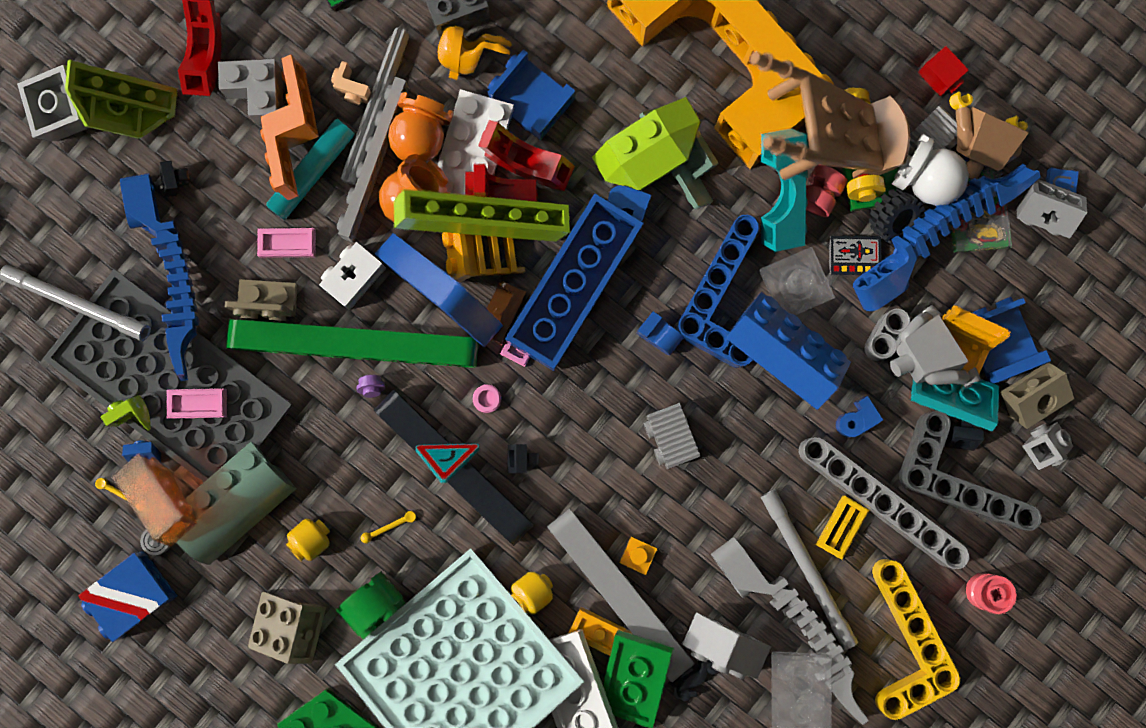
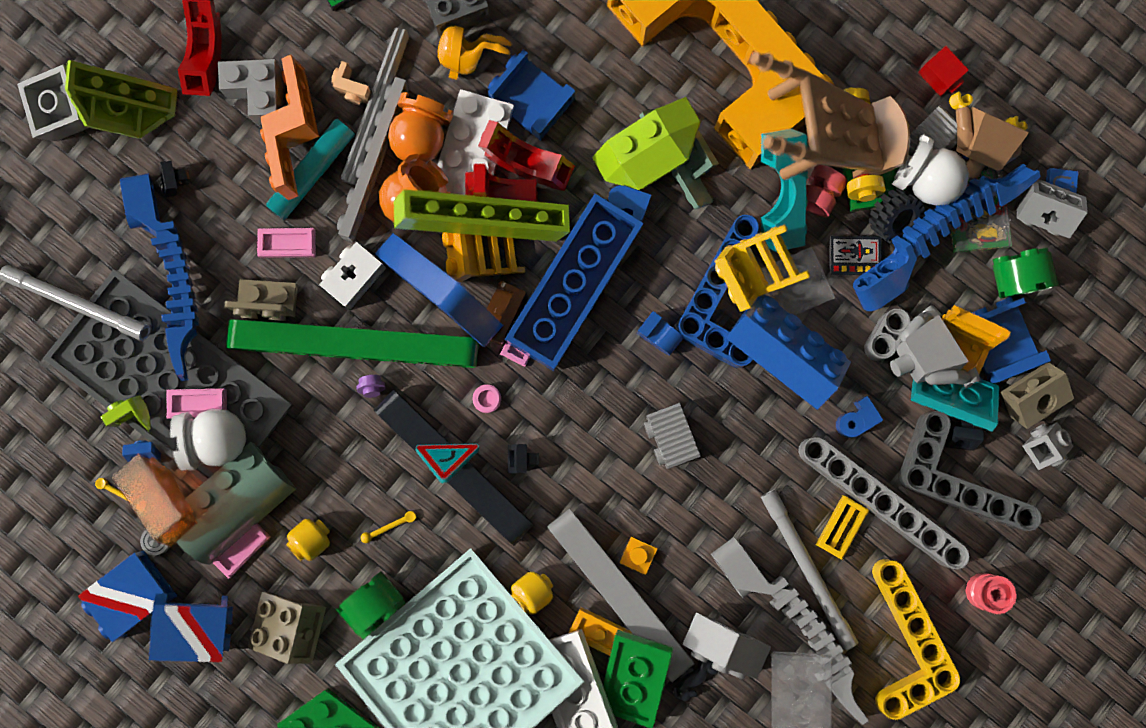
(189, 631): none -> panel
(210, 438): none -> white tile
(241, 551): none -> bright pink tile
(743, 274): none -> yellow plate
(1024, 273): none -> green brick

